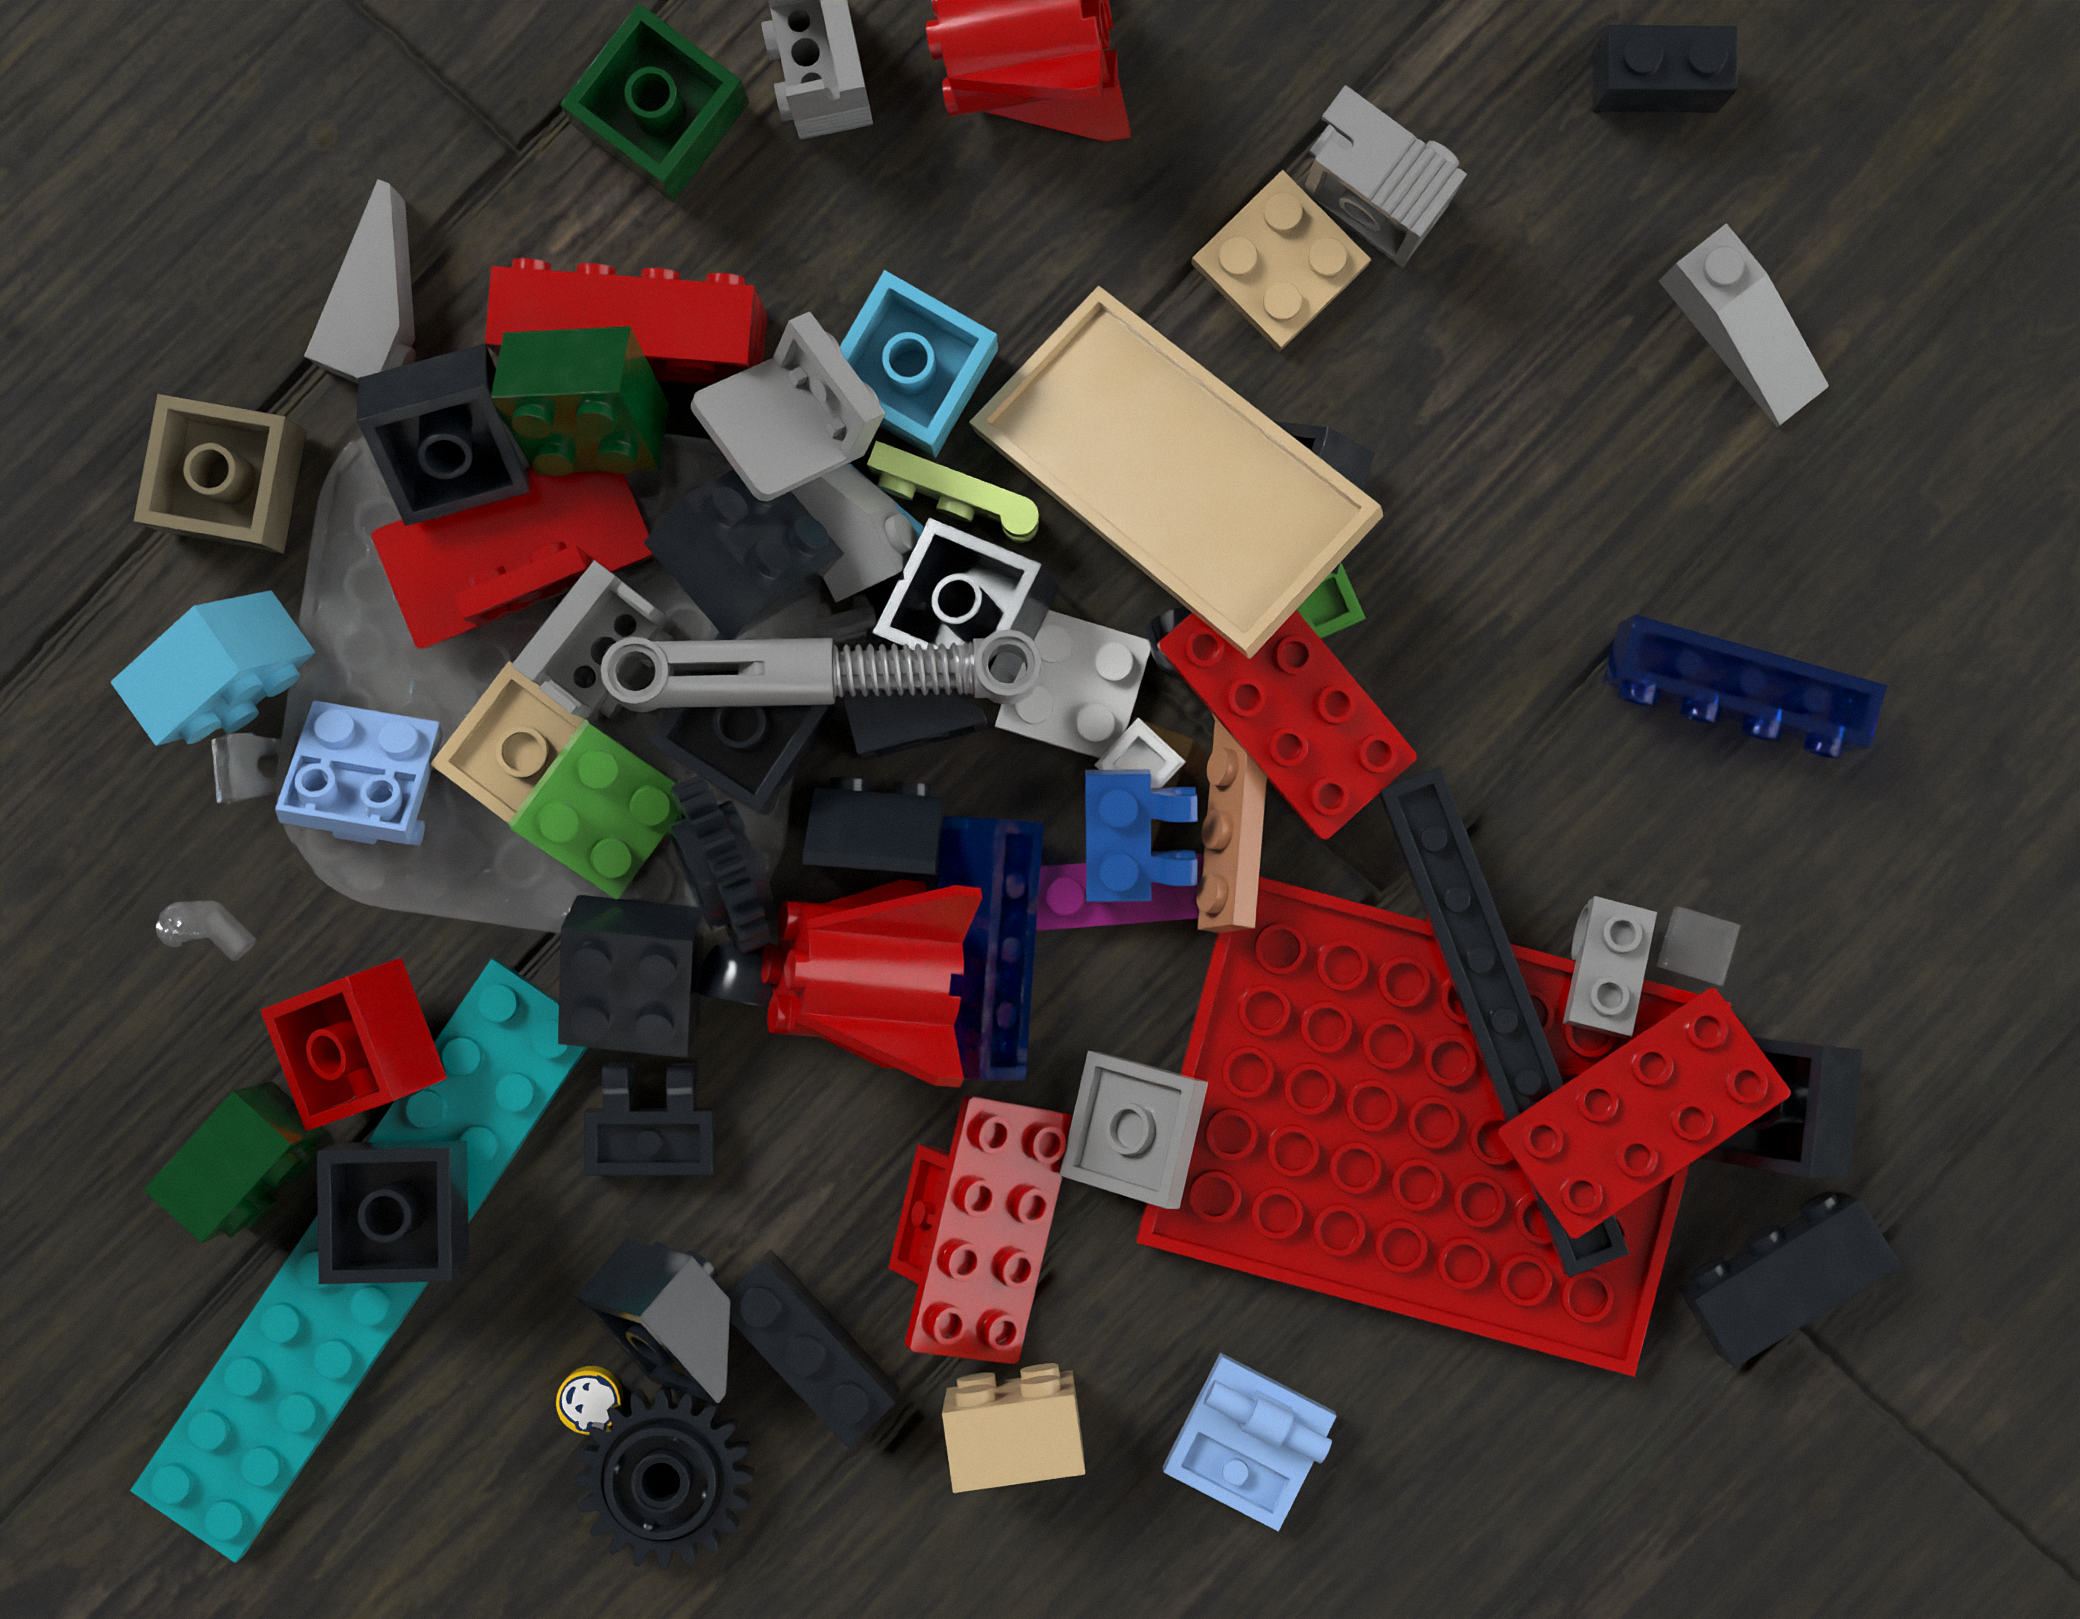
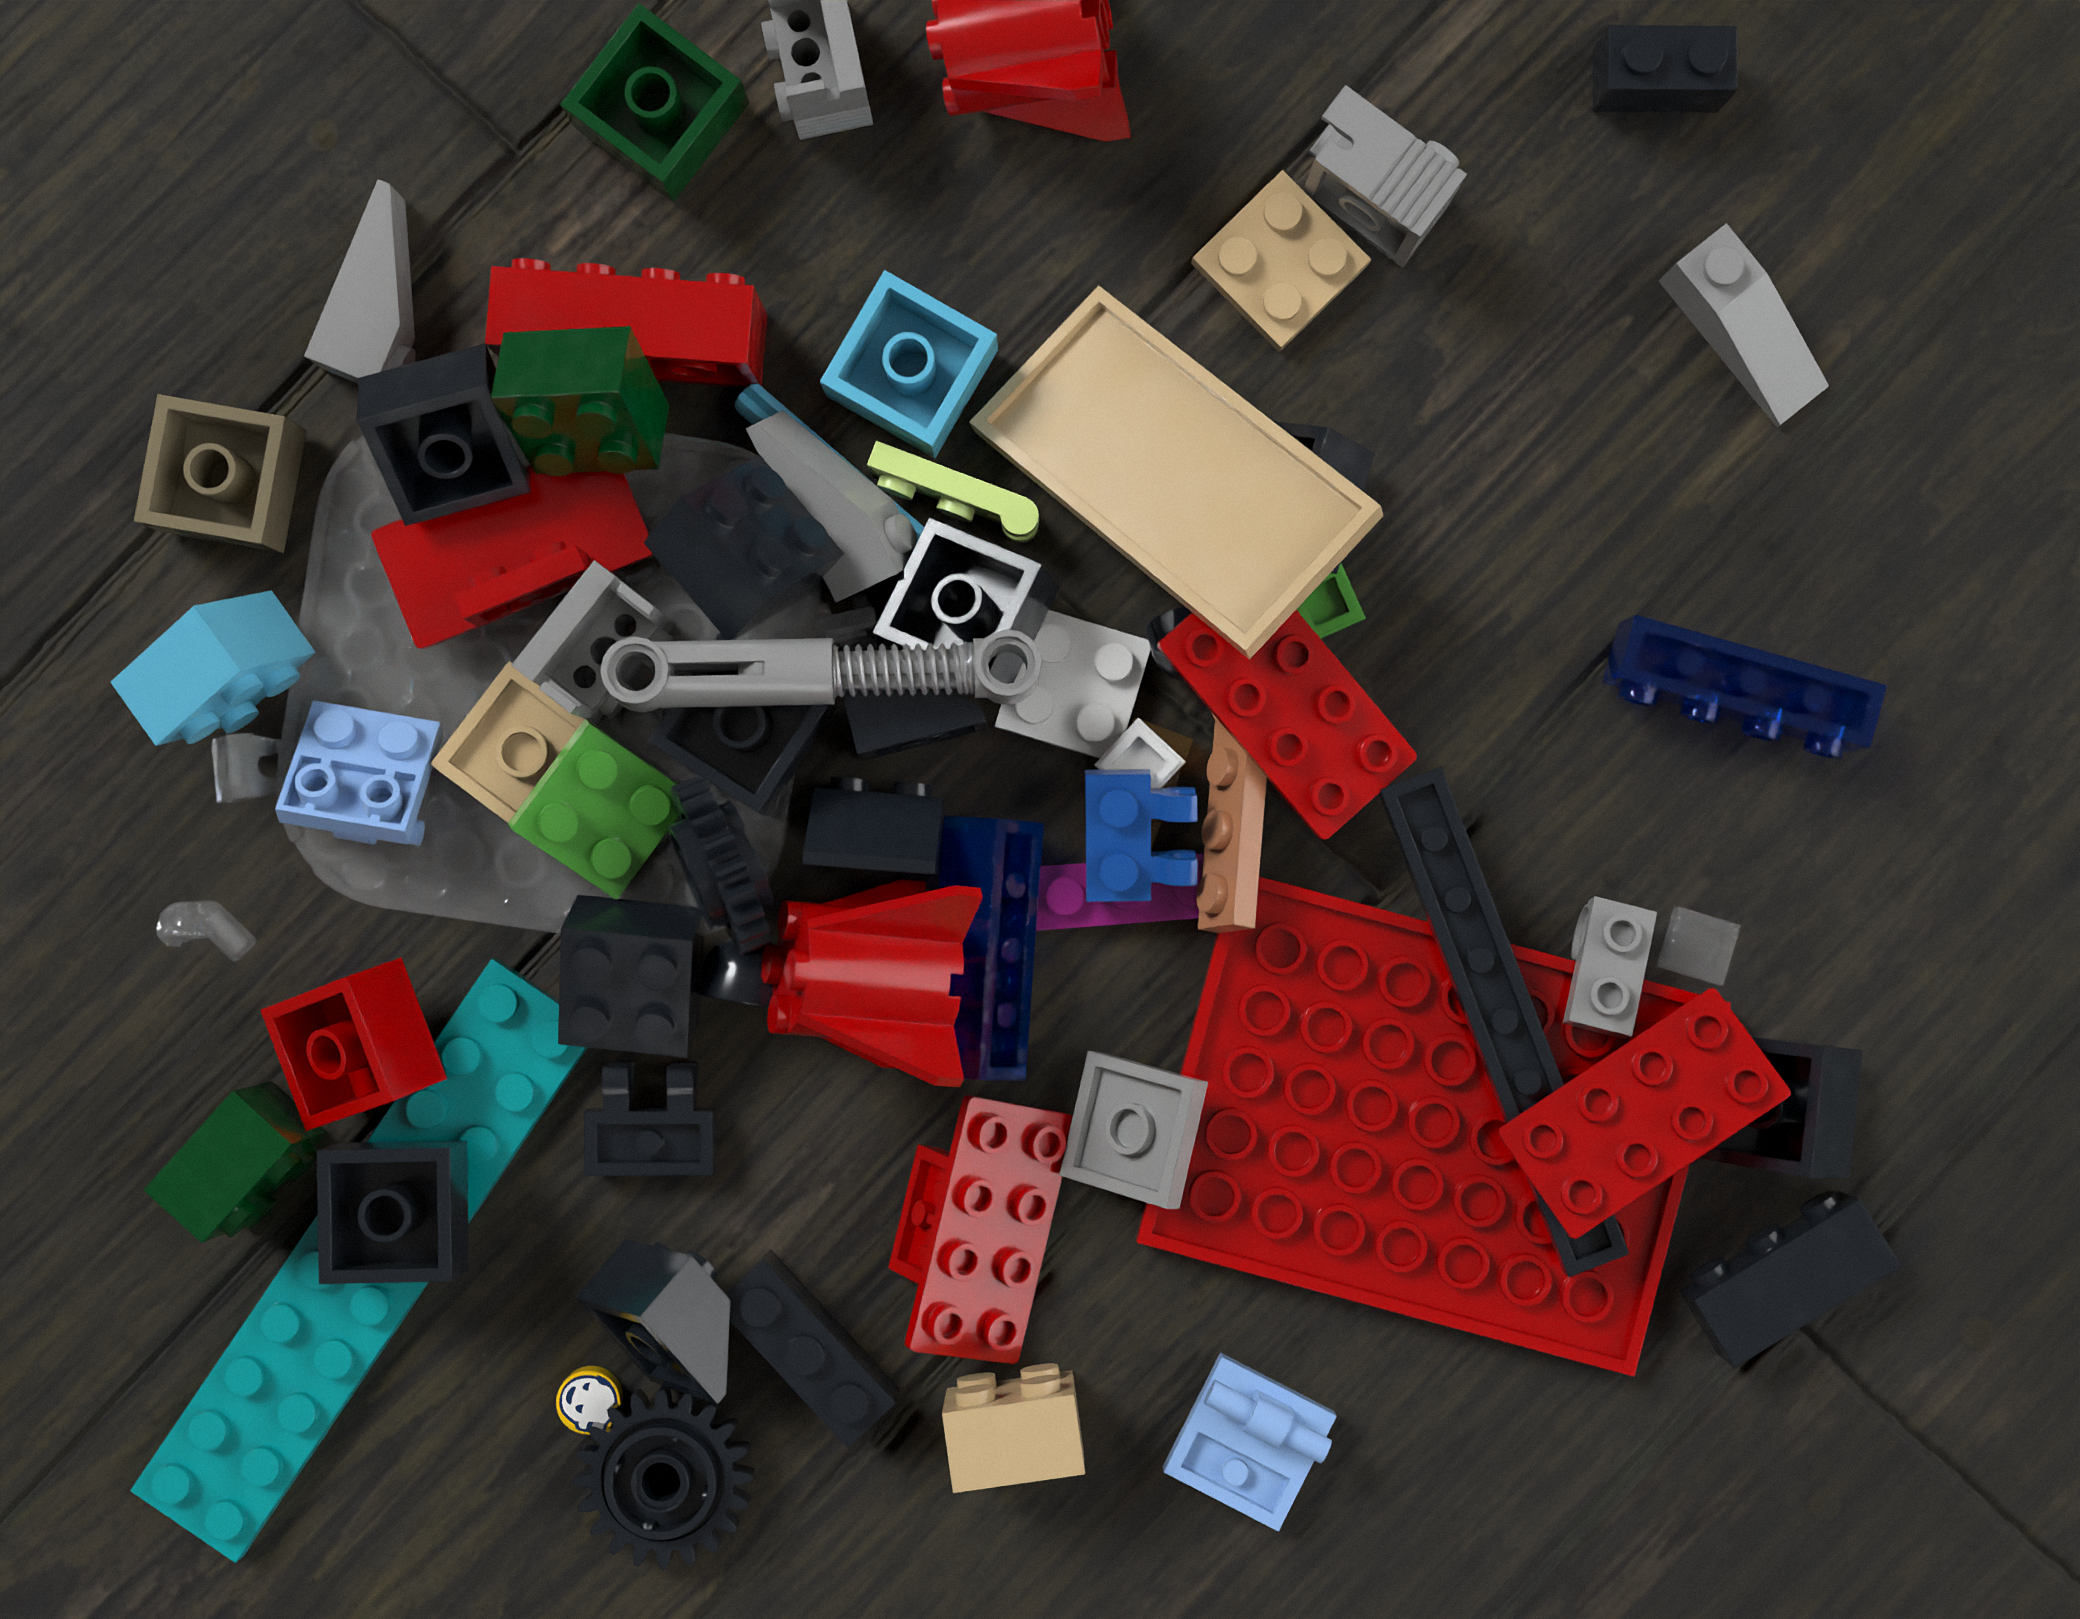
(791, 413): light grey bracket -> none

